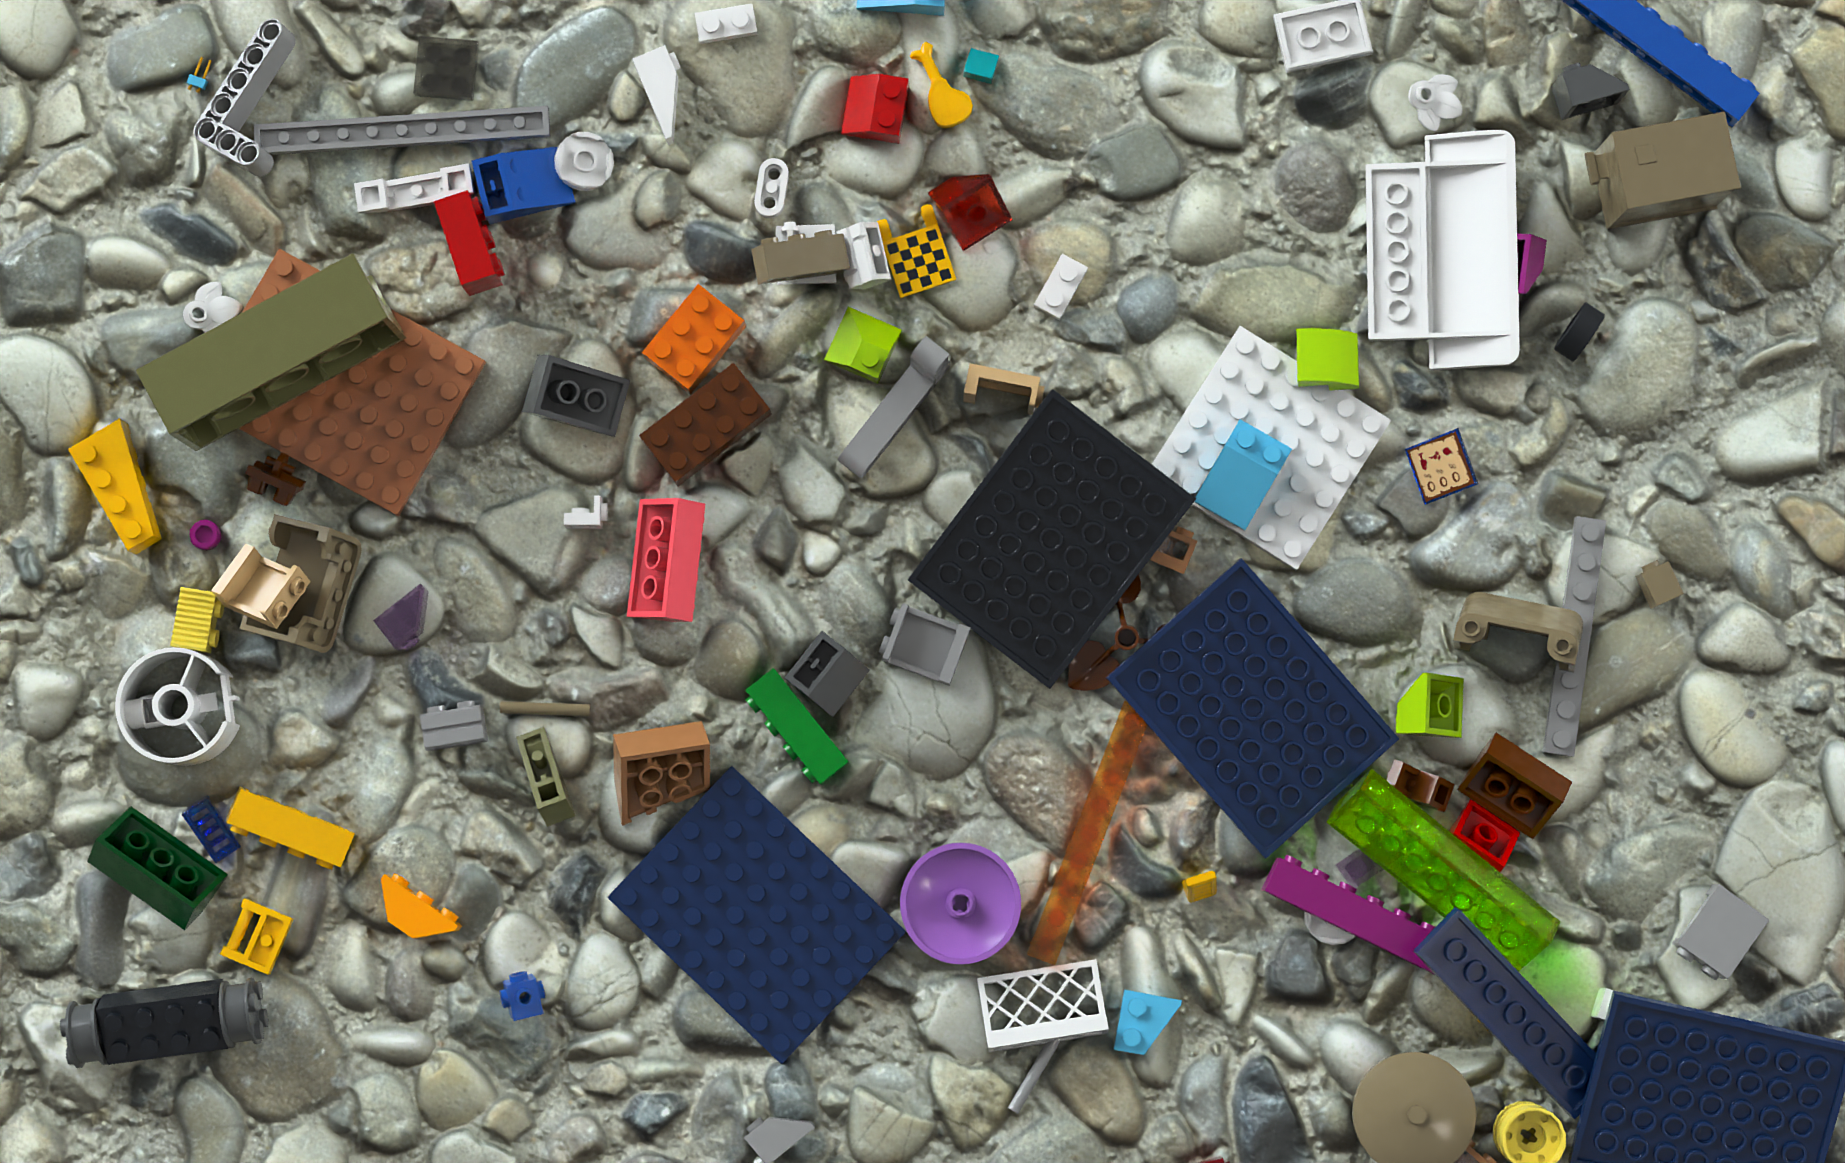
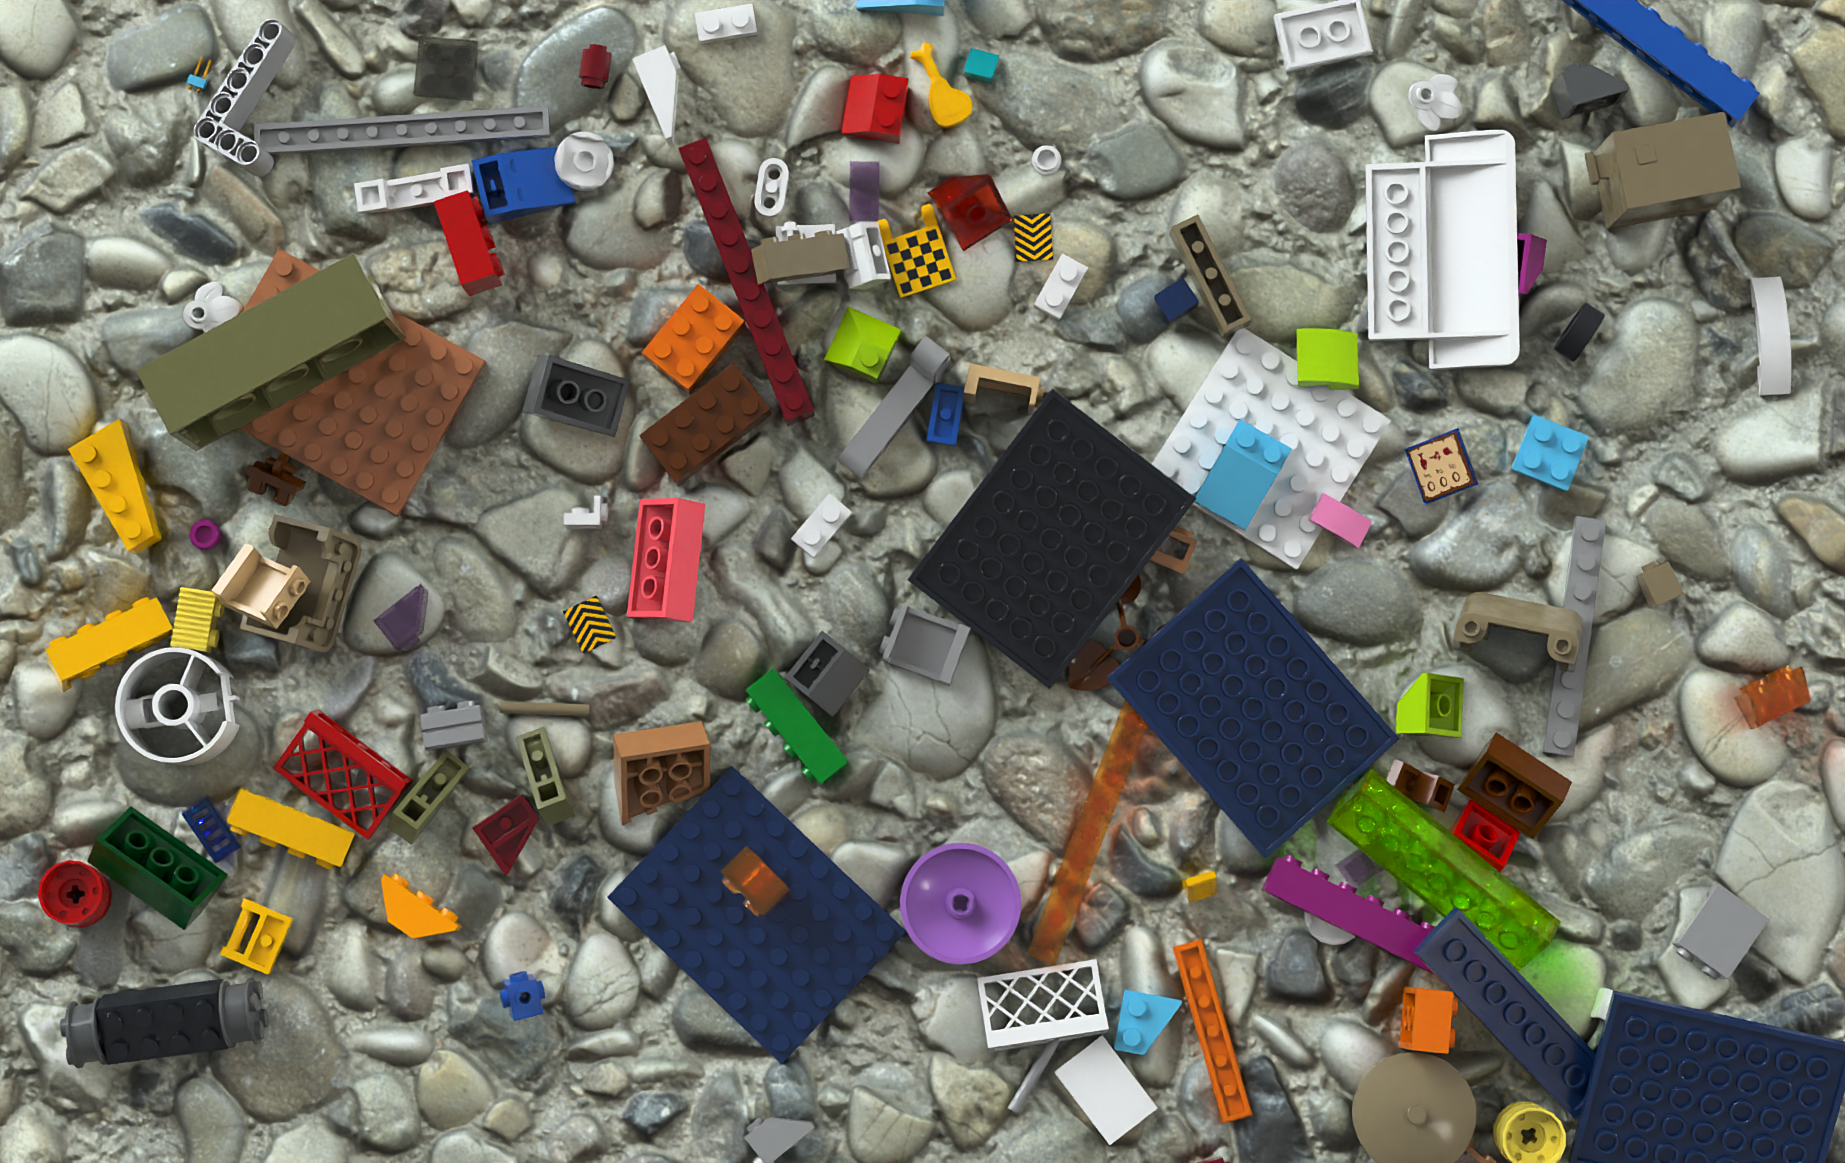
(63, 882): none -> red wheel
(108, 641): none -> yellow wedge
(359, 754): none -> red fence
(427, 797): none -> olive slope
(507, 831): none -> dark red wing
(589, 624): none -> sticker
(595, 66): none -> dark red brick
(742, 275): none -> dark red brick
(755, 881): none -> clear orange brick
(821, 525): none -> white plate
(864, 191): none -> clear purple slope
(945, 414): none -> blue plate
(1033, 237): none -> sticker
(1046, 160): none -> white plate
(1105, 1089): none -> white tile
(1176, 301): none -> dark blue panel
(1209, 276): none -> dark tan brick
(1212, 1031): none -> orange tile
(1340, 520): none -> bright pink slope
(1427, 1020): none -> orange brick
(1549, 453): none -> medium azure plate
(1770, 699): none -> clear orange slope
(1772, 335): none -> white slope

